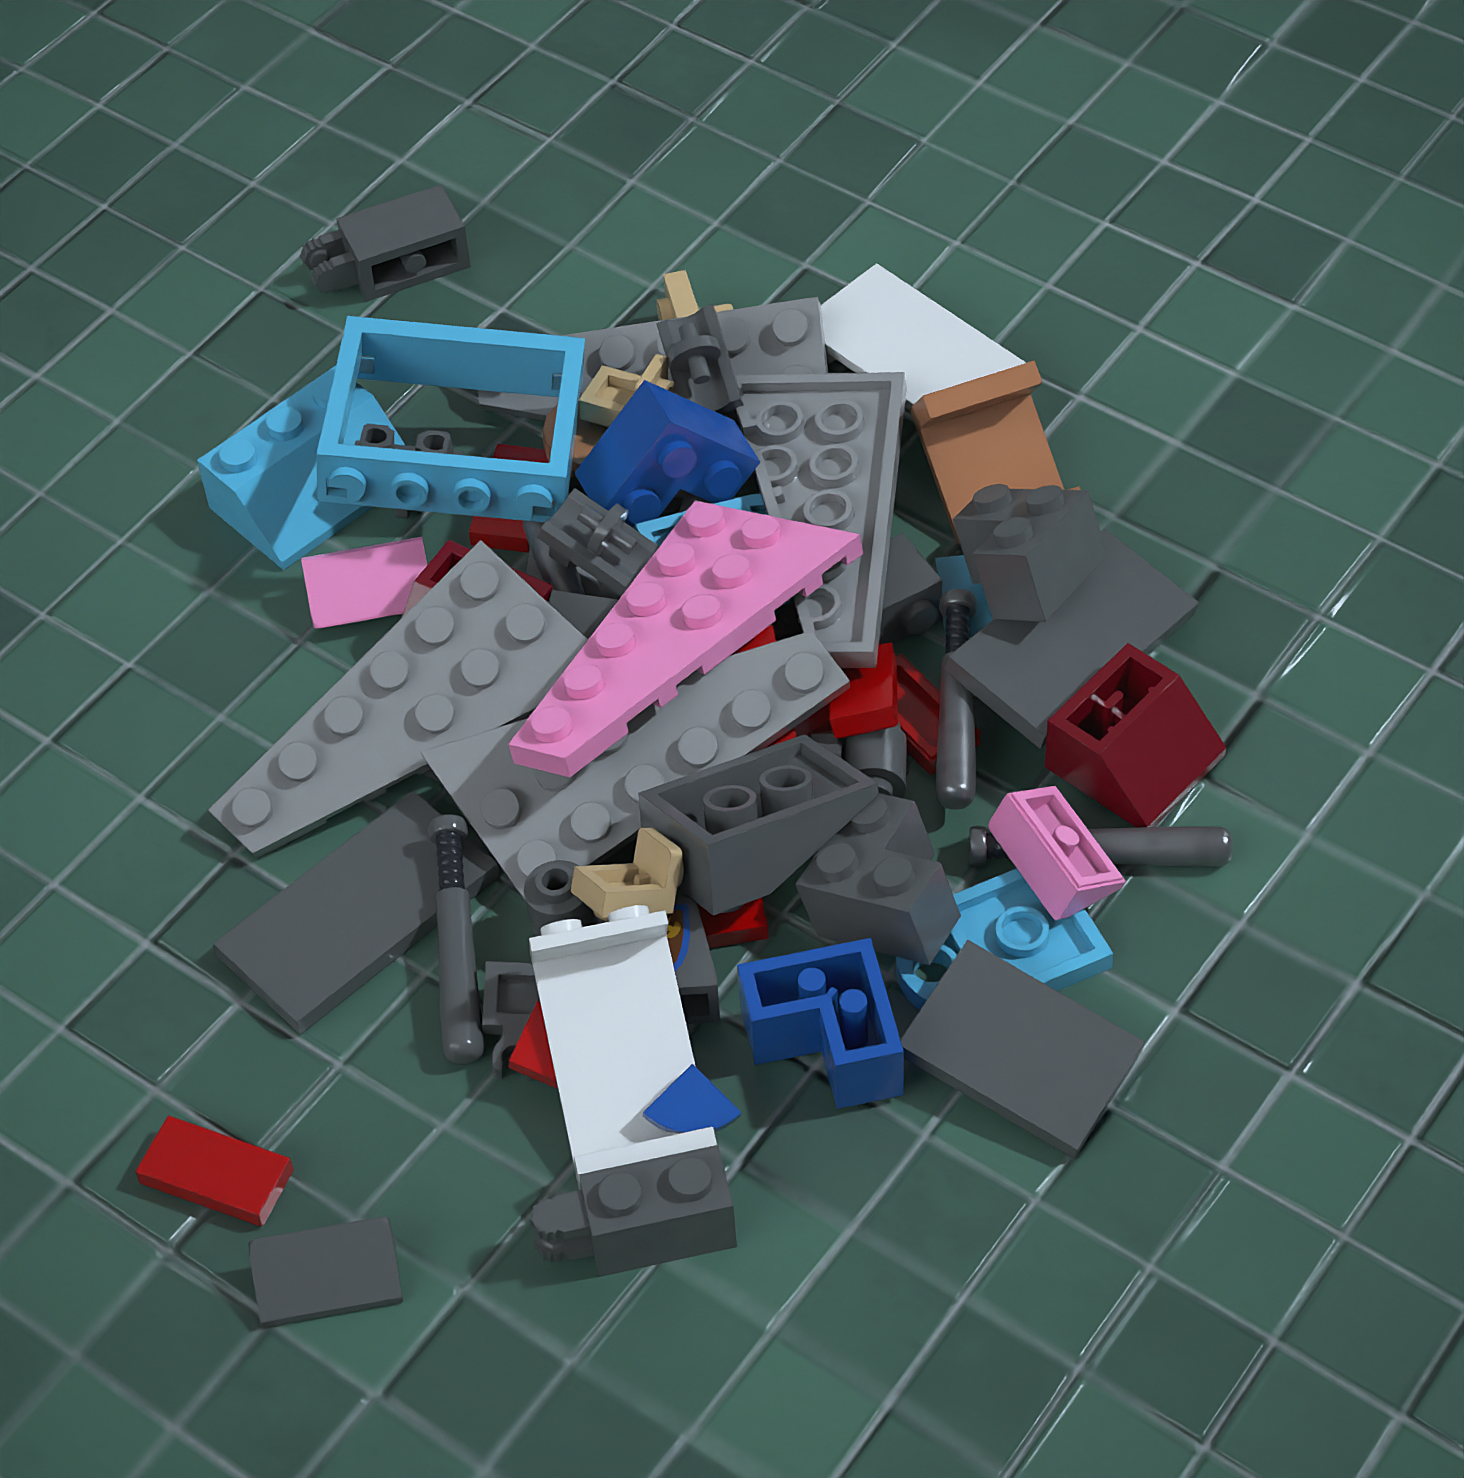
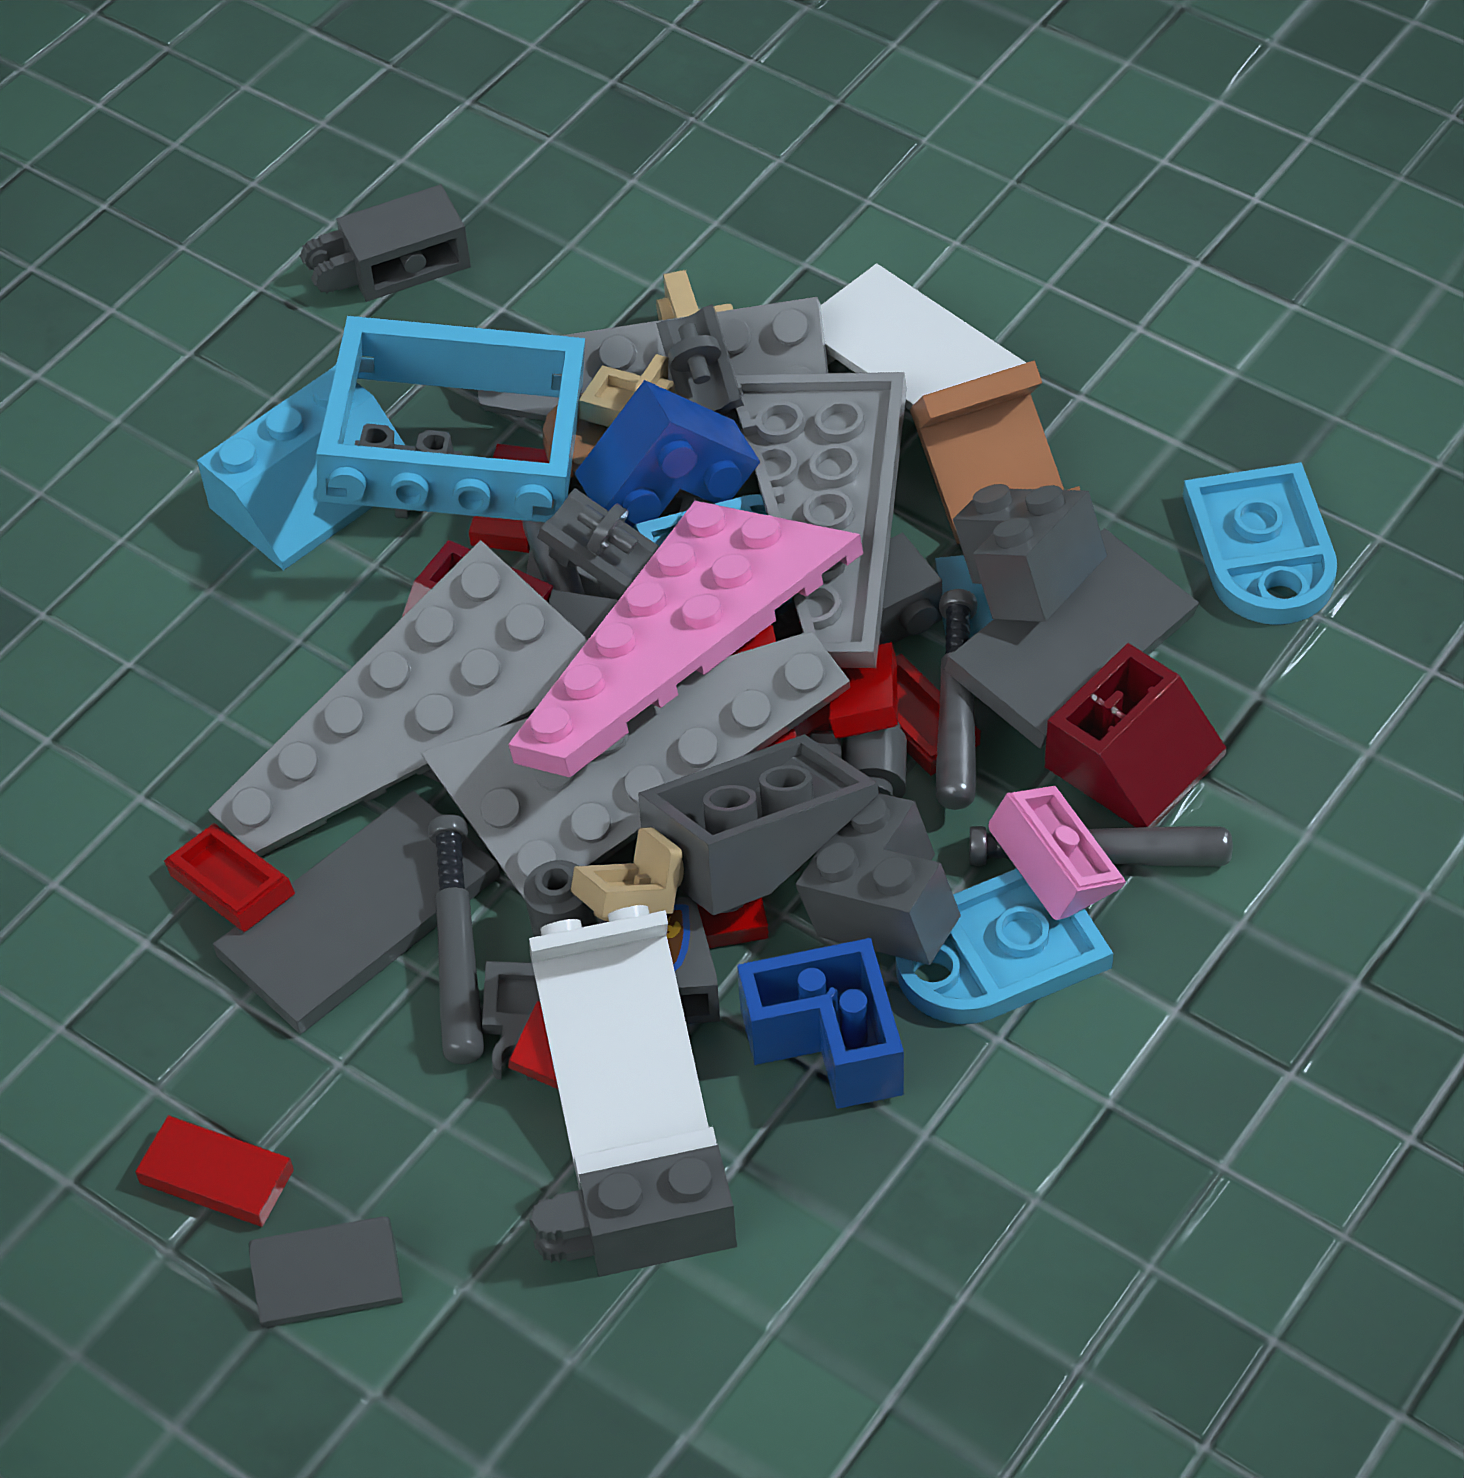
(229, 877): none -> red tile
(362, 581): bright pink slope -> none
(691, 1105): blue tile -> none
(1021, 1048): dark grey tile -> none
(1263, 534): none -> medium azure tile

